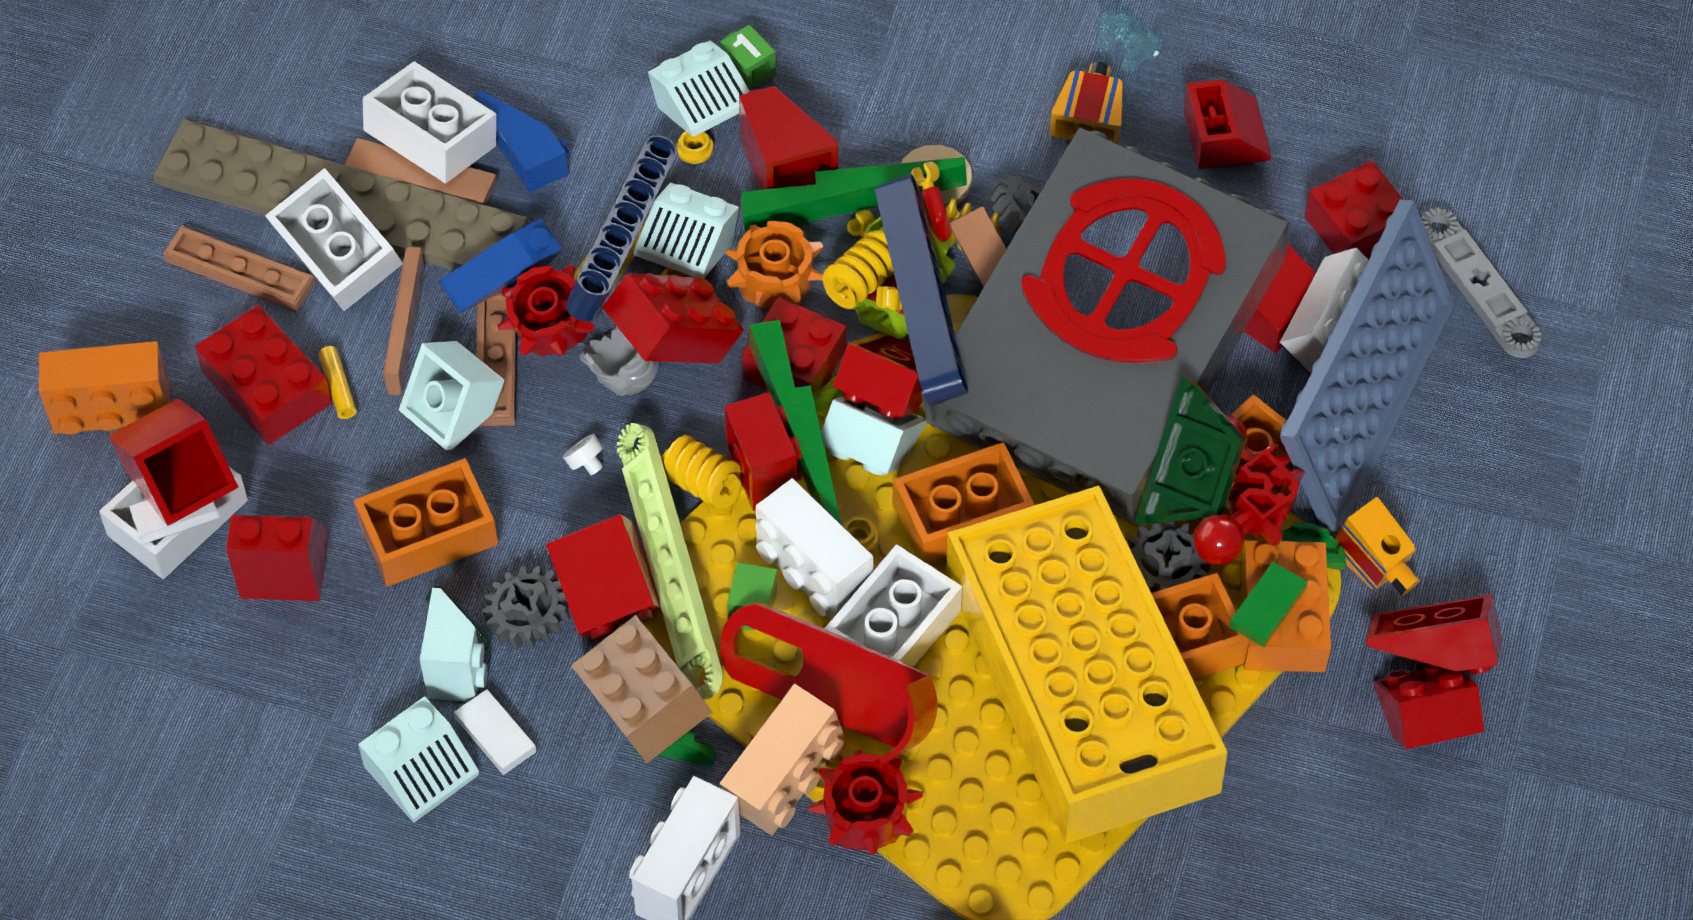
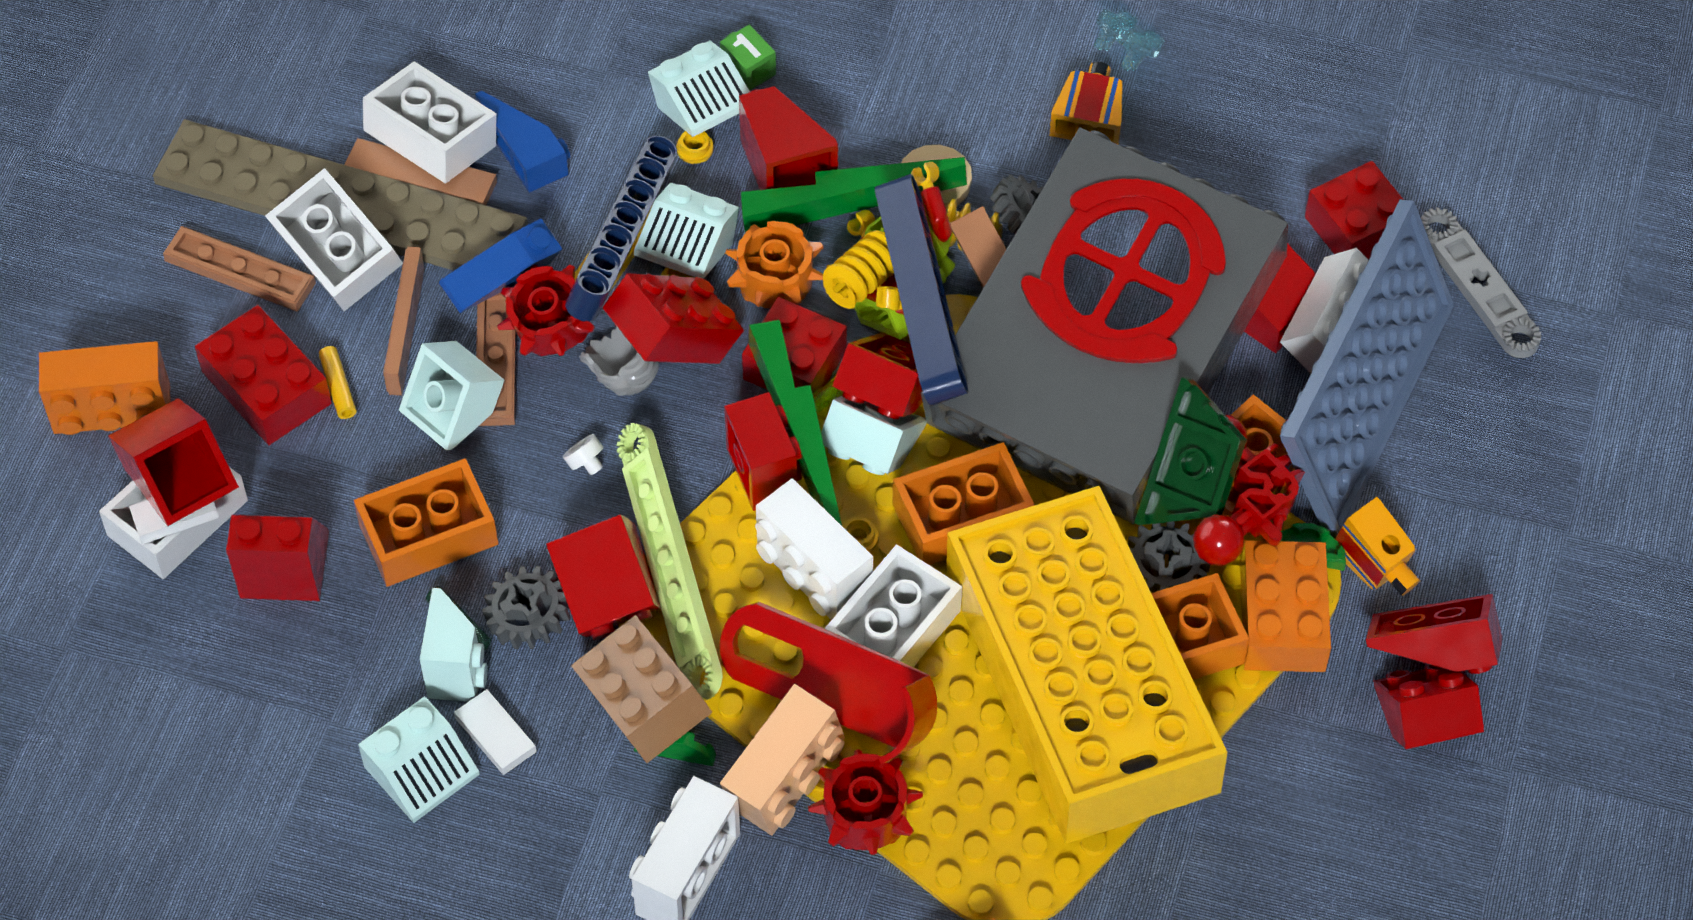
(702, 472): yellow piece -> none
(750, 586): bright green brick -> none
(1224, 125): red slope -> none
(1268, 604): green tile -> none

